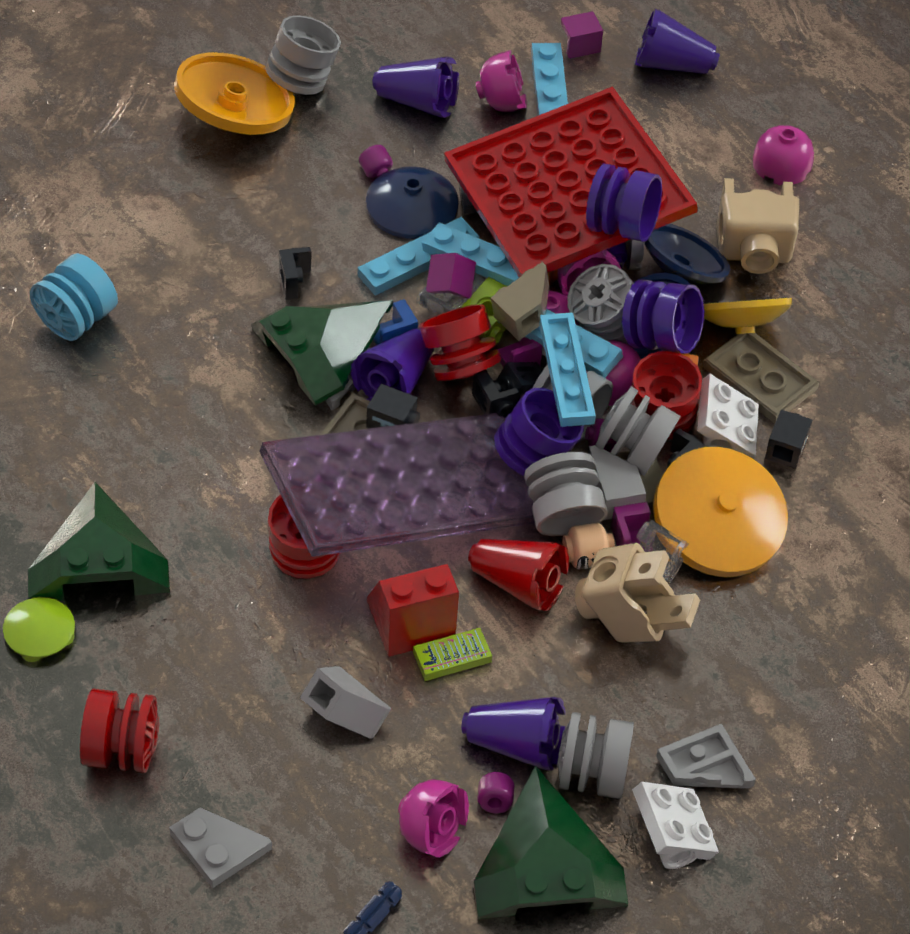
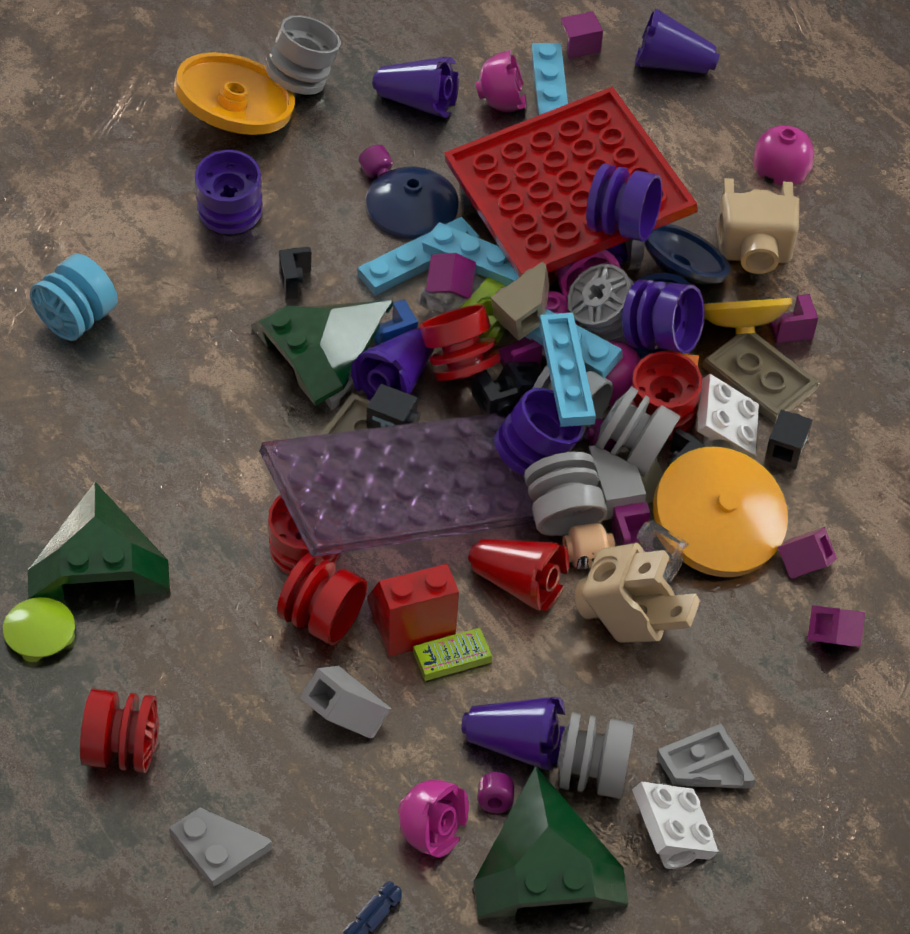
(228, 192): none -> dark purple wheel
(321, 598): none -> red wheel
(796, 324): none -> magenta panel
(807, 552): none -> magenta panel
(836, 626): none -> magenta panel

